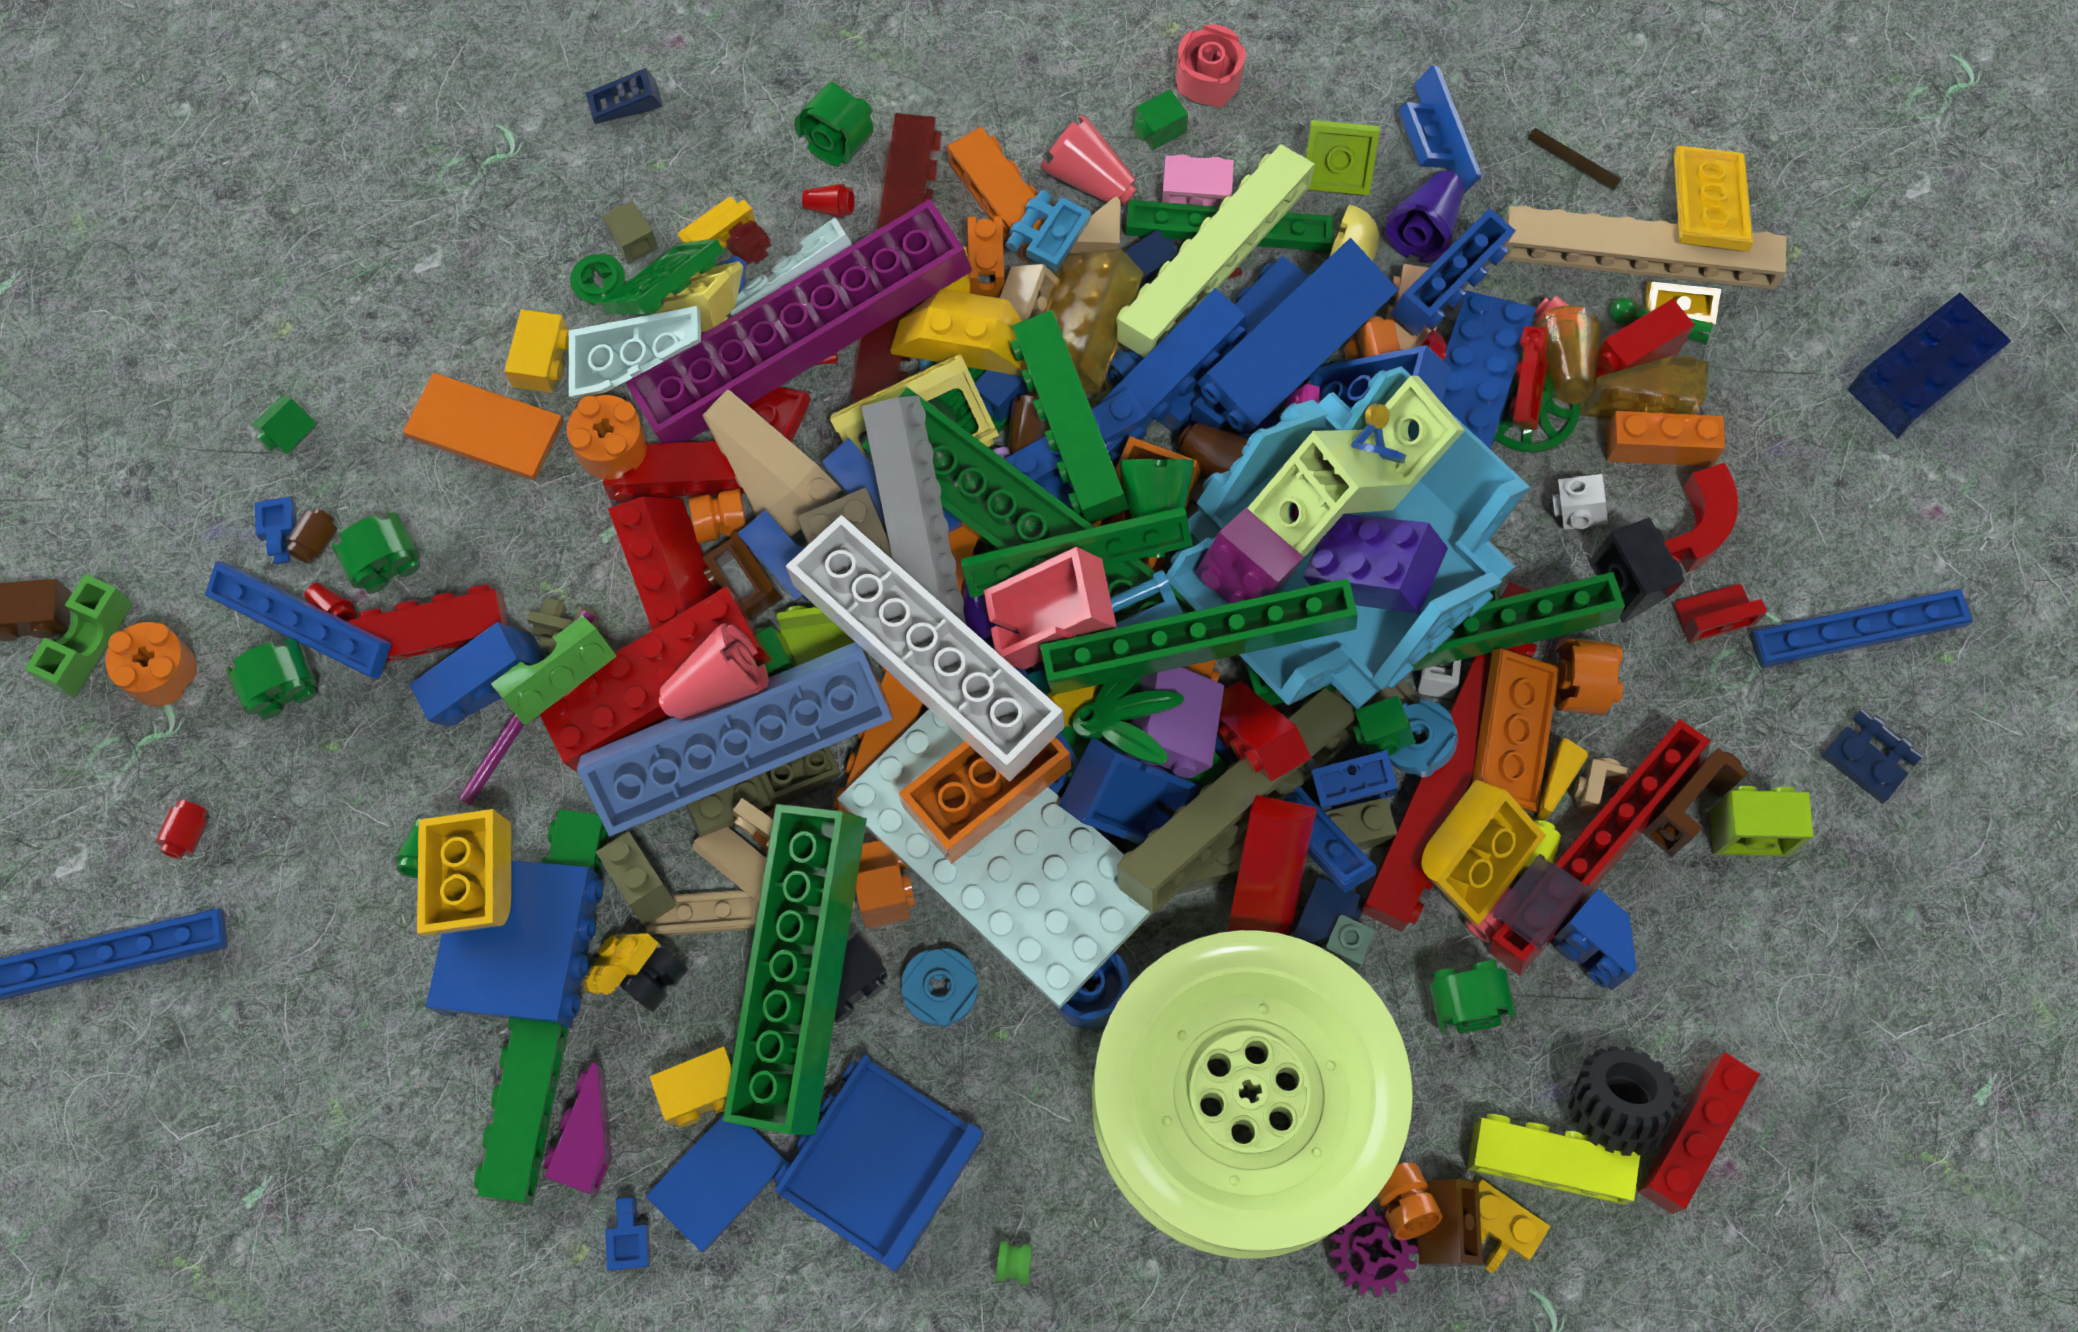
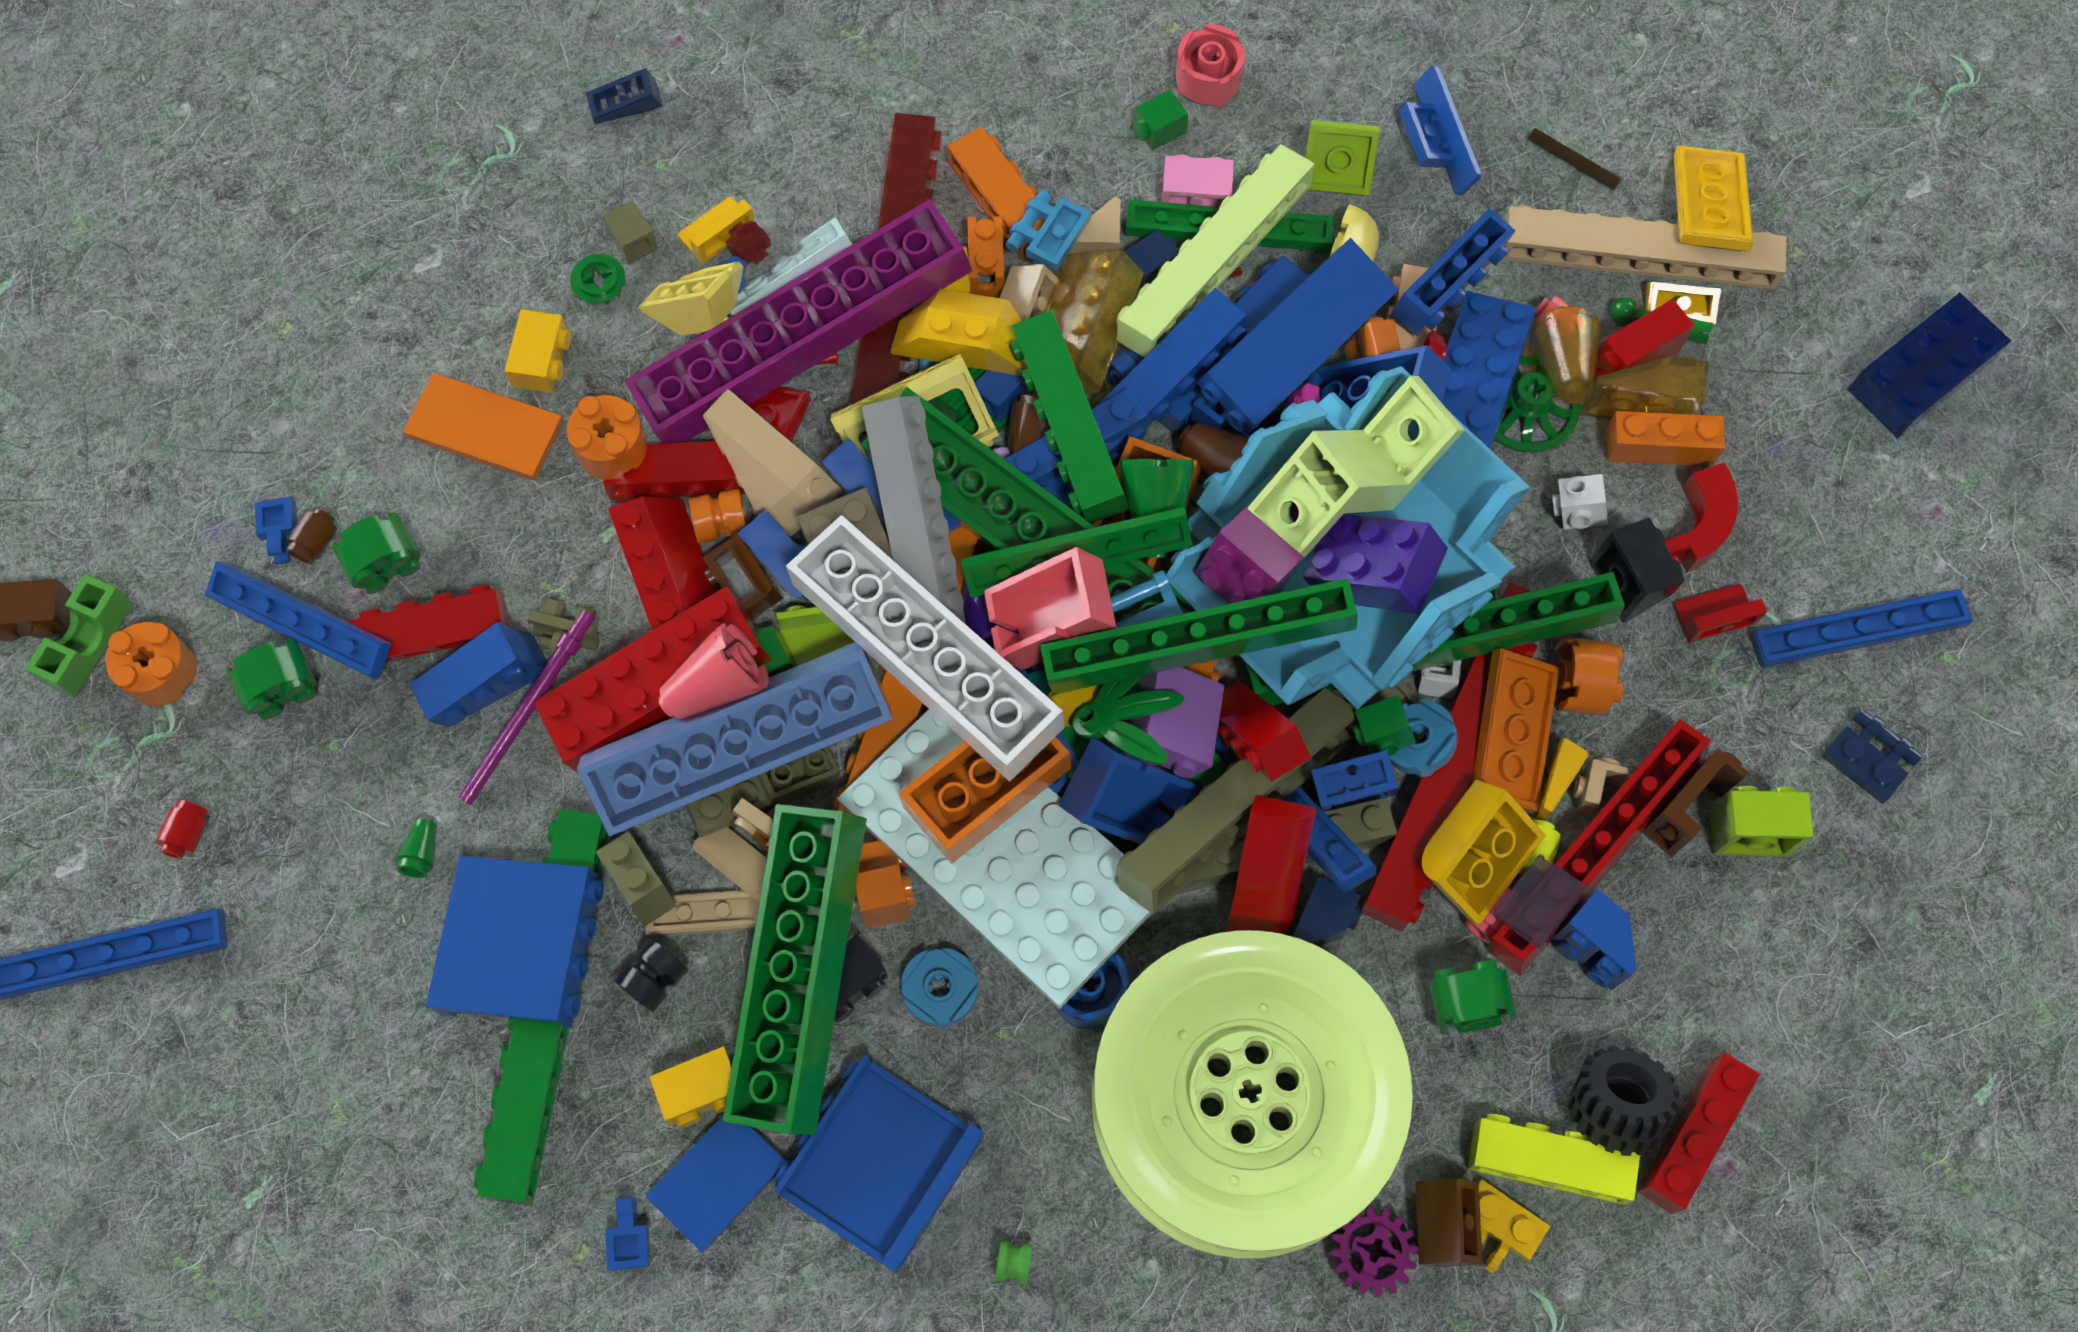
(282, 425): green brick -> none
(330, 601): red cone -> none
(463, 872): yellow brick -> none
(536, 687): bright green arch -> none
(585, 1144): magenta slope -> none
(618, 957): yellow hinge -> none
(621, 350): light aqua wedge -> none
(663, 276): green plate -> none
(830, 200): red cone -> none
(835, 124): green brick -> none
(1090, 164): coral cone -> none
(1350, 941): sand green bracket -> none
(1377, 418): blue piece -> none
(1407, 1203): orange wheel -> none
(1427, 218): dark purple cone -> none
(1531, 378): red hinge -> none

